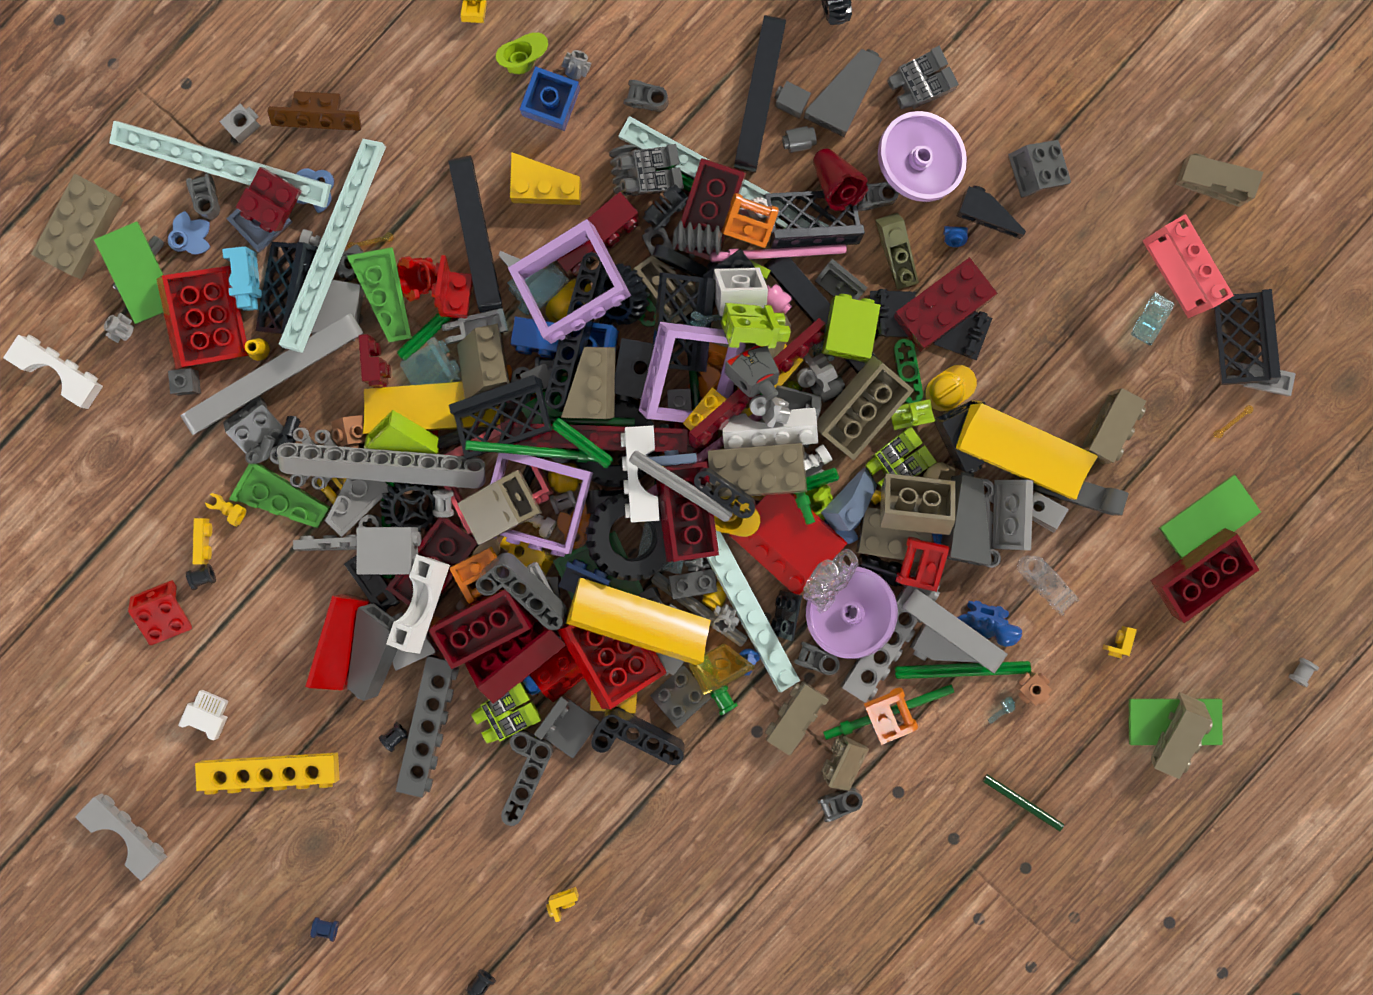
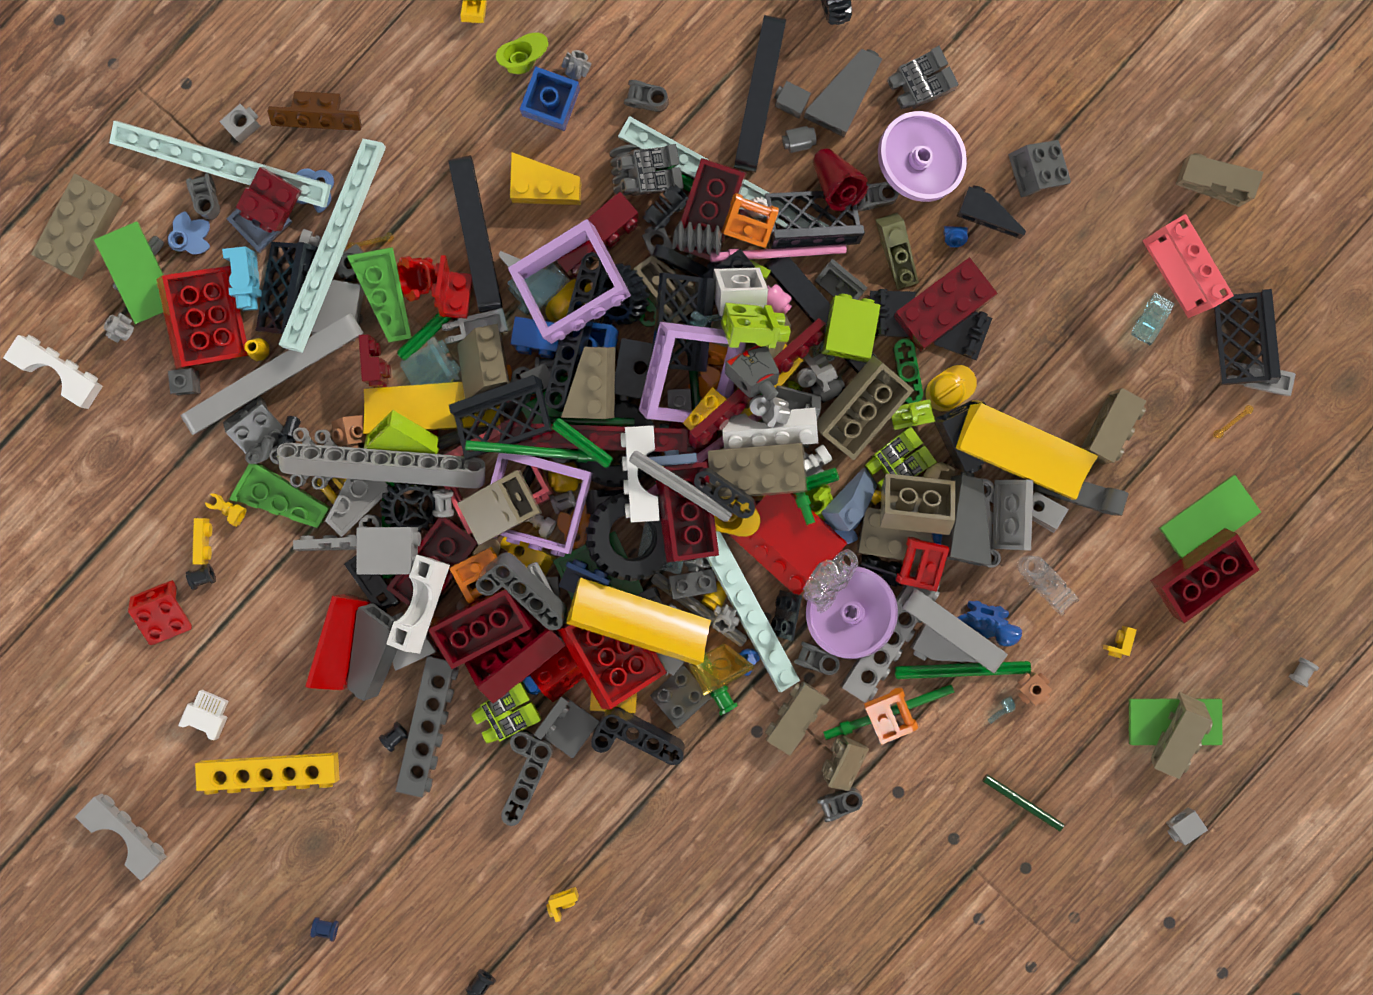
(1186, 826): none -> light grey brick

